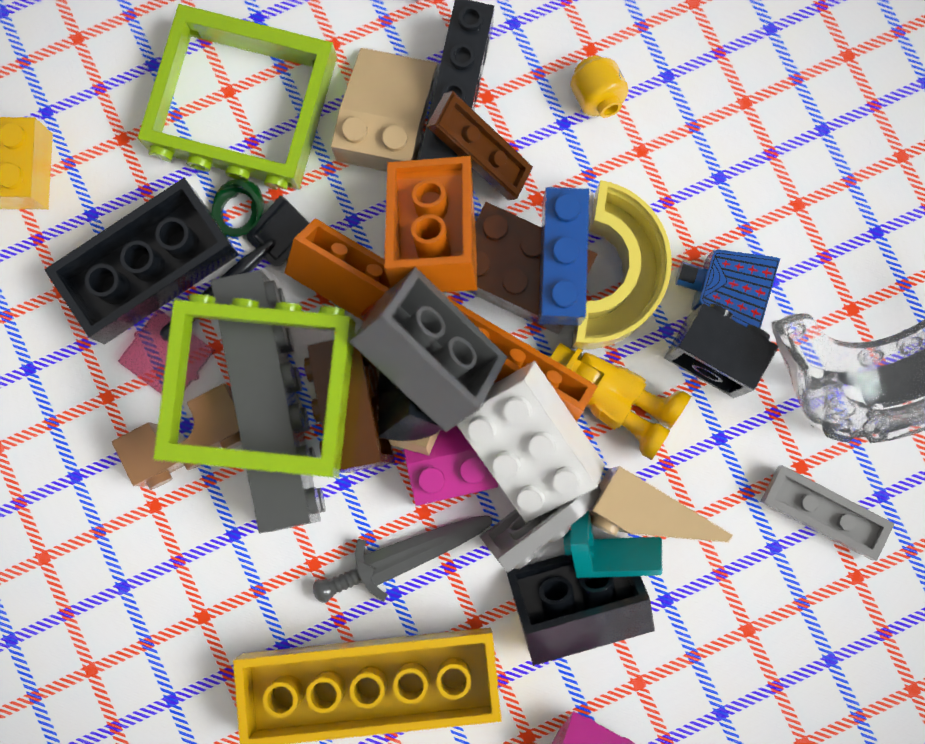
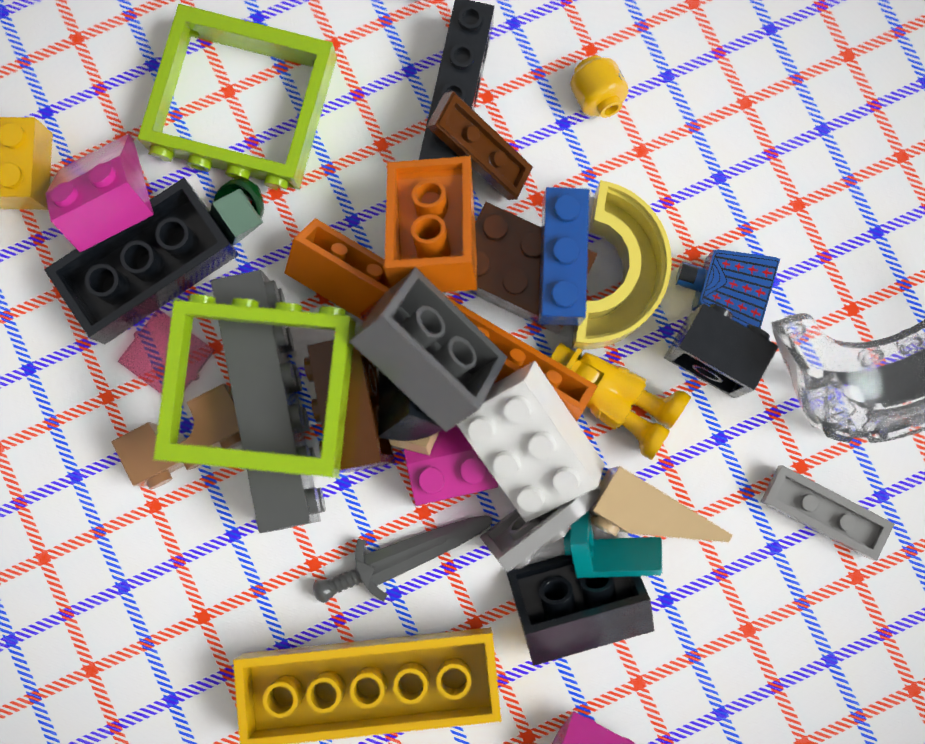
(99, 194): none -> dark pink slope
(235, 216): none -> sand green slope
(272, 241): black piece -> none
(383, 110): tan slope -> none

